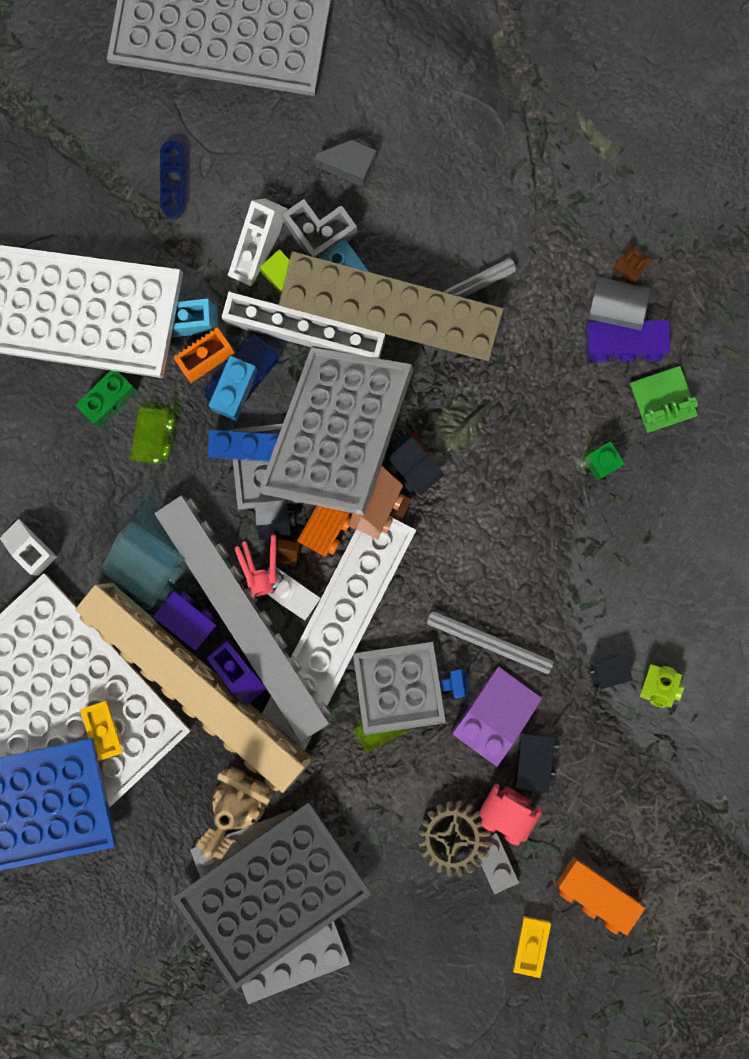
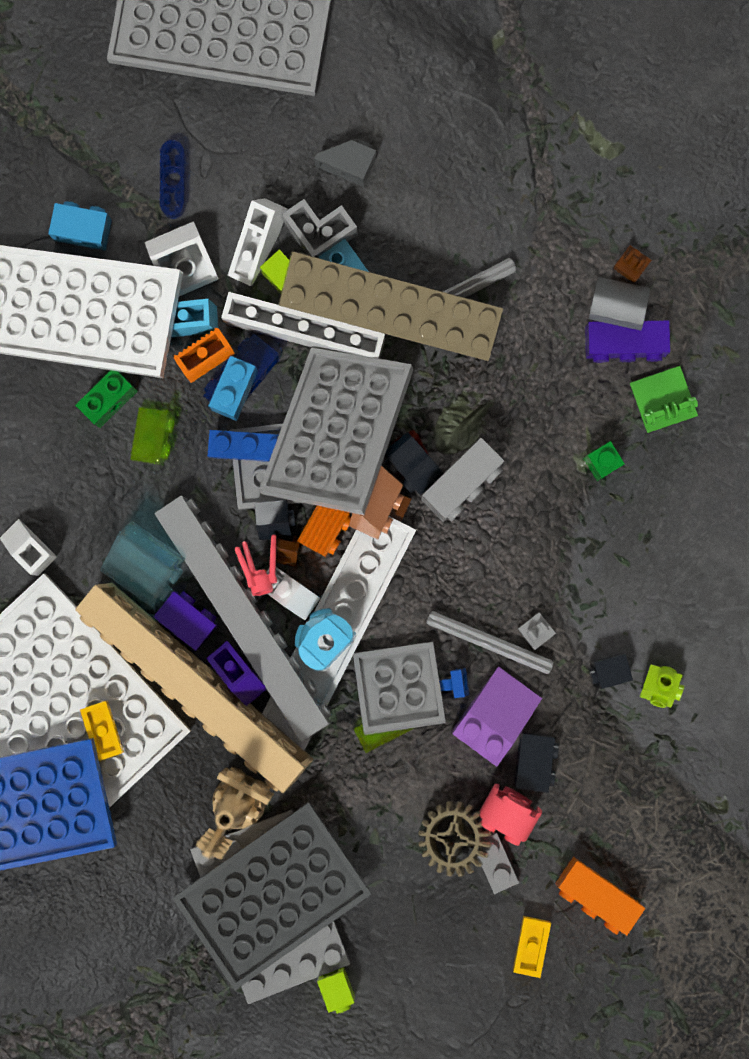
(80, 225): none -> dark azure brick
(183, 251): none -> white slope
(323, 623): none -> medium azure piece
(336, 990): none -> lime brick
(463, 481): none -> light grey brick
(536, 631): none -> light grey tile

